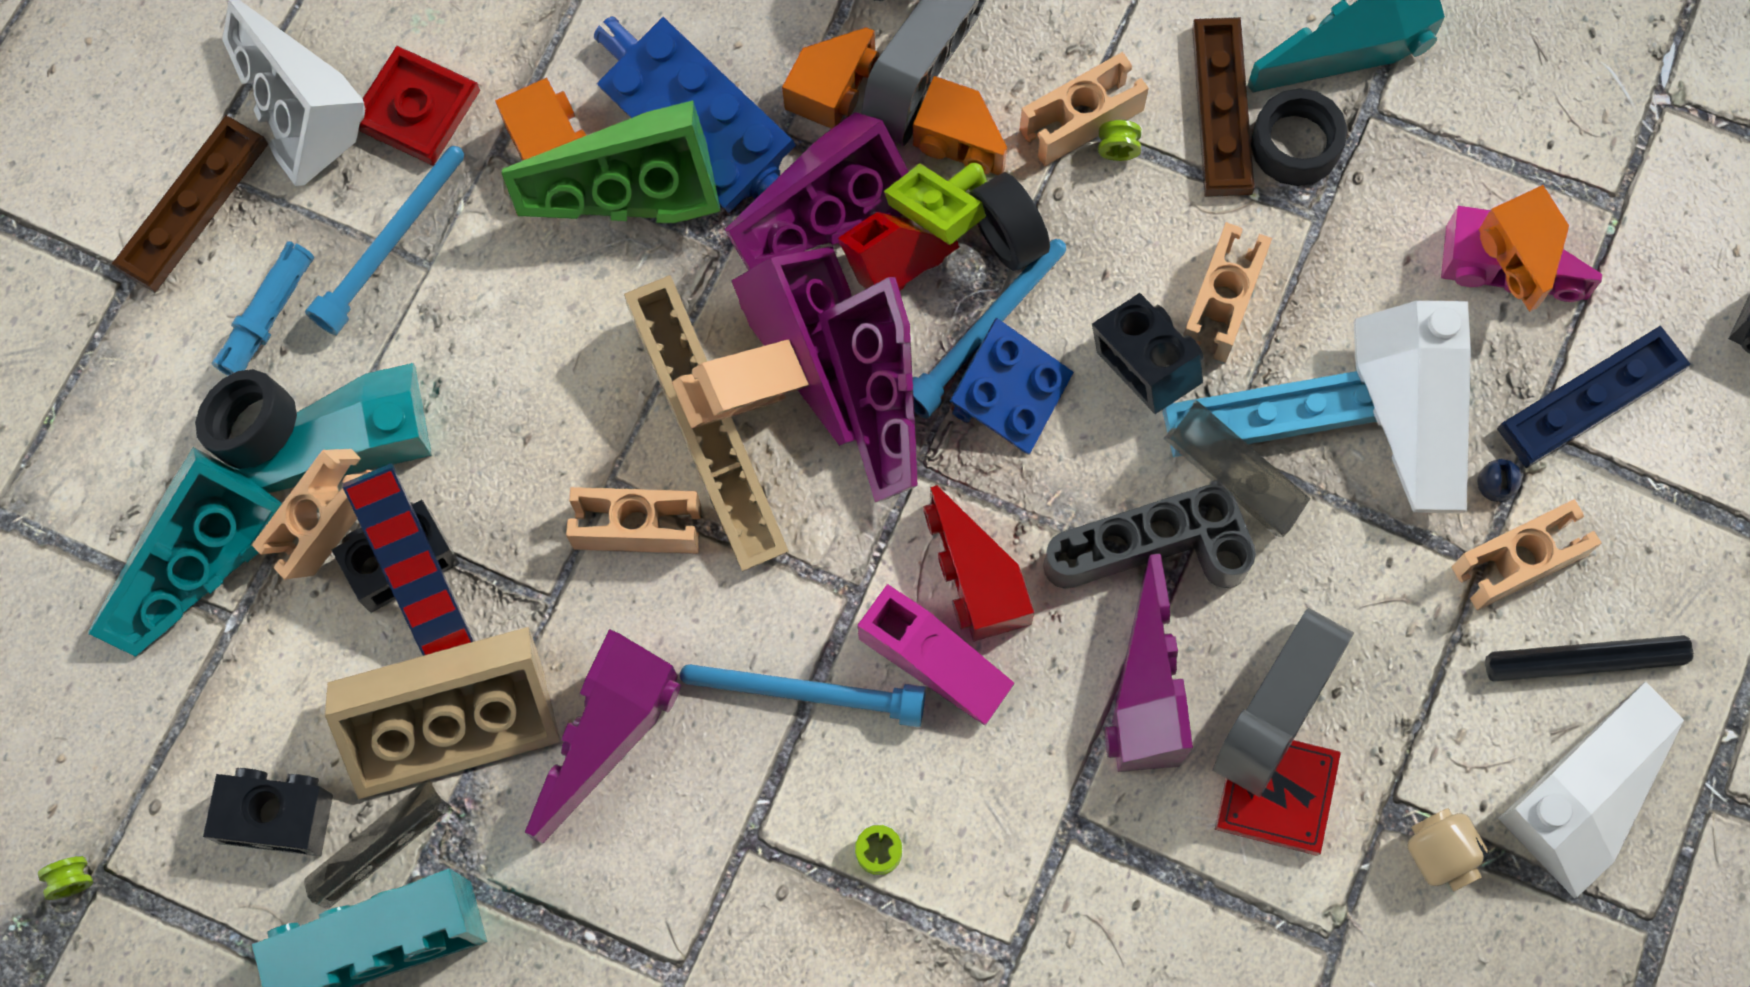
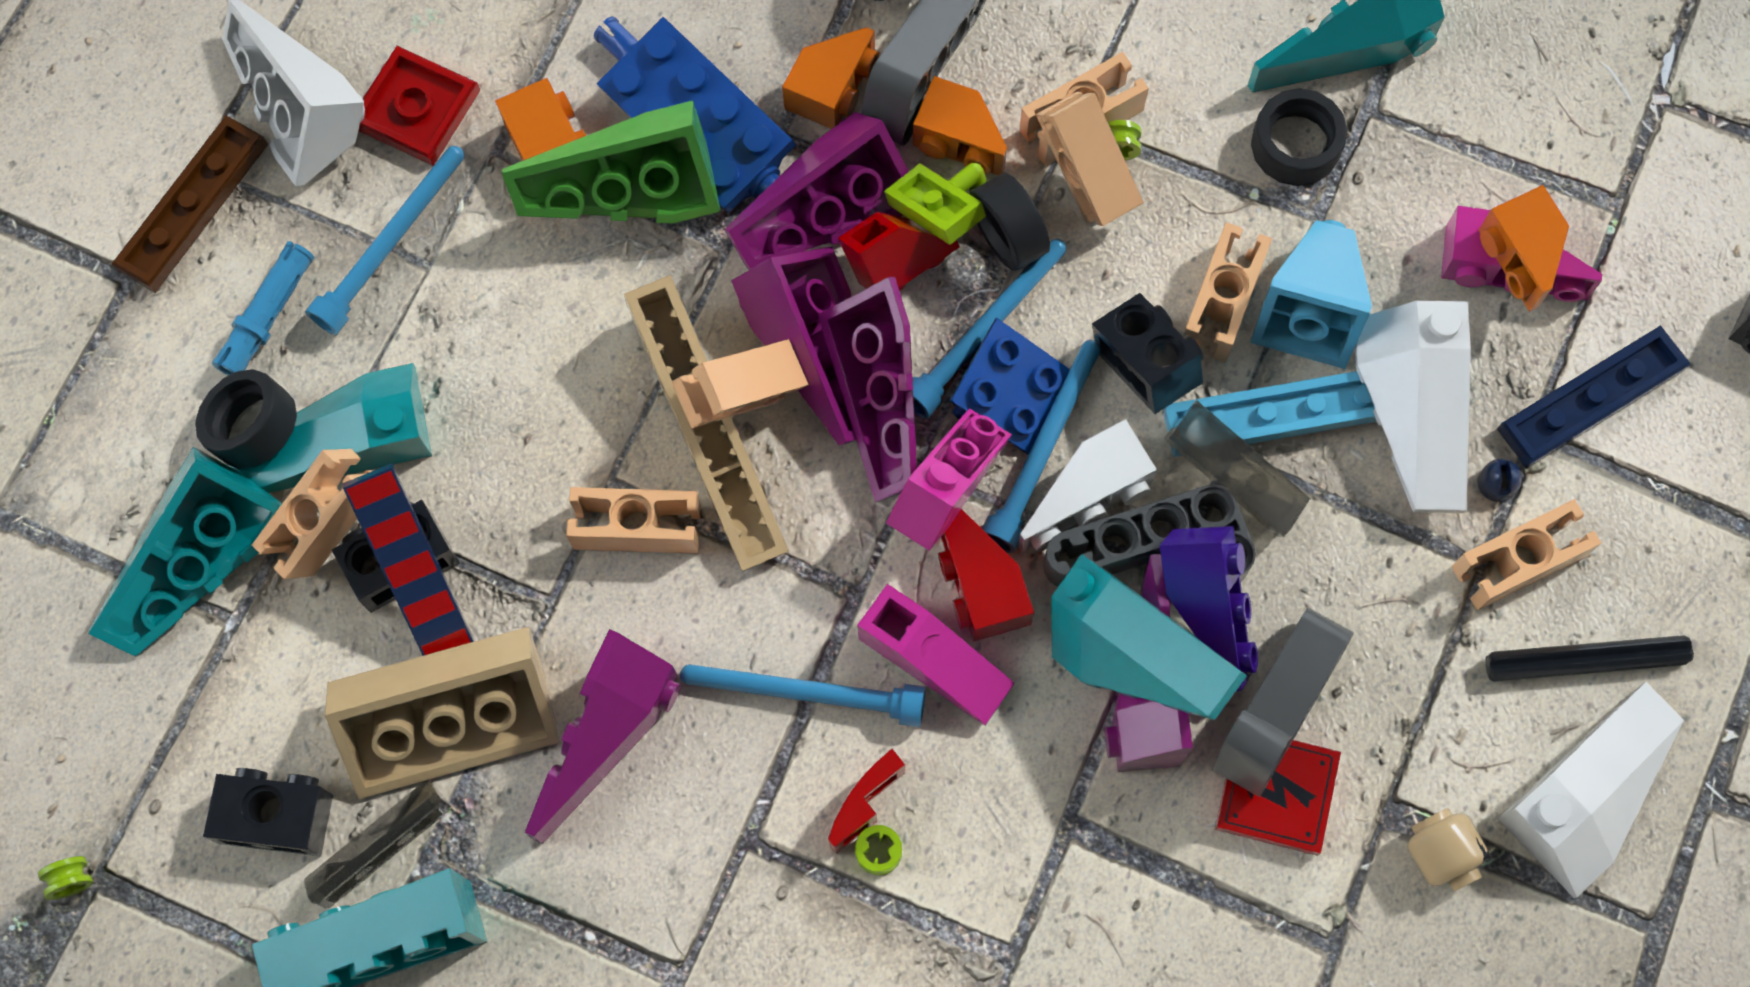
(856, 812): none -> red slope
(947, 478): none -> dark pink slope
(1006, 524): none -> dark azure piece
(1090, 158): none -> light nougat piece
(1099, 474): none -> white slope
(1129, 646): none -> teal wedge
(1205, 588): none -> dark purple slope
(1222, 107): reddish brown tile -> none
(1317, 298): none -> medium azure slope

